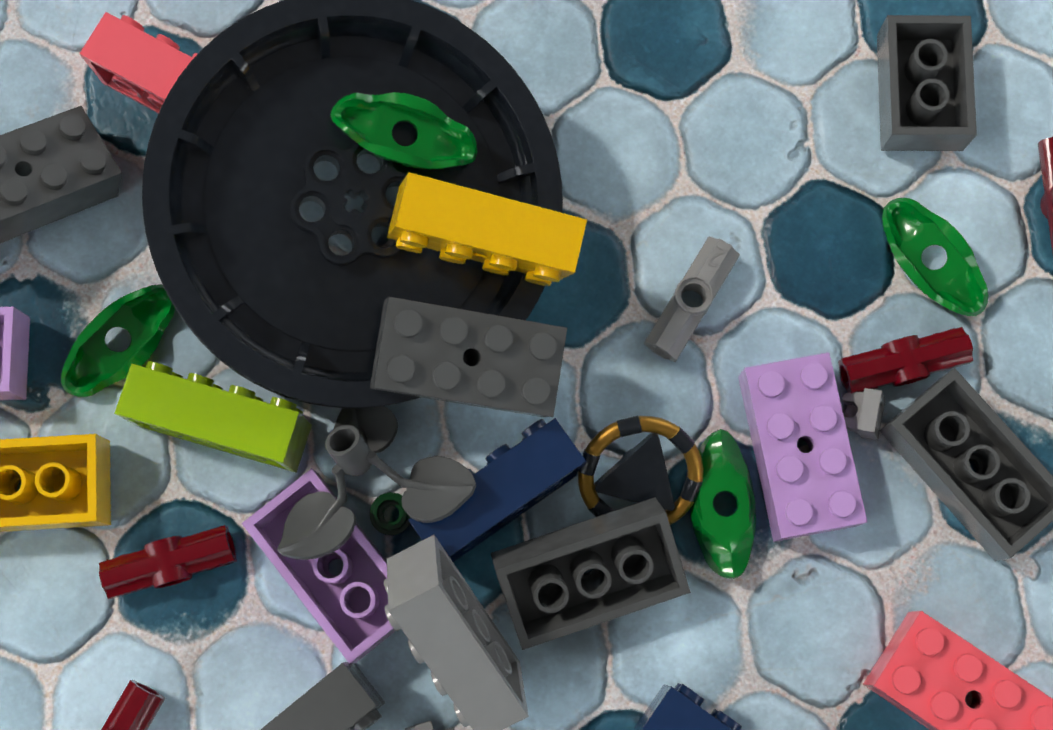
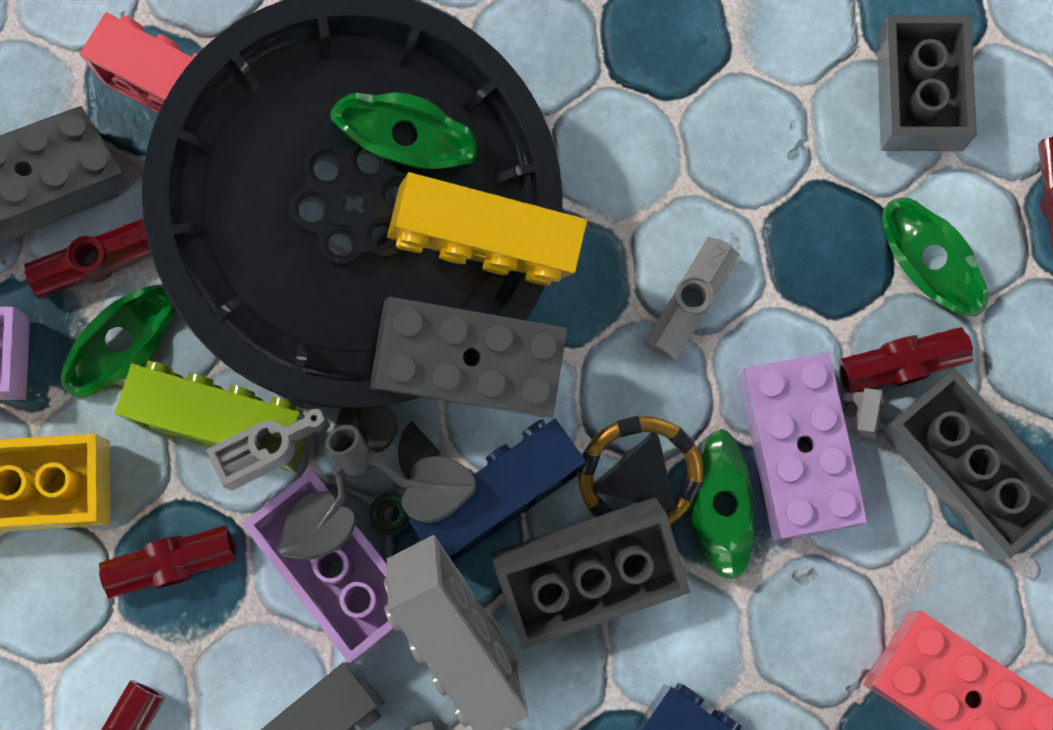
(66, 267): none -> dark red piece
(243, 457): none -> light grey piece
(414, 447): none -> black tile

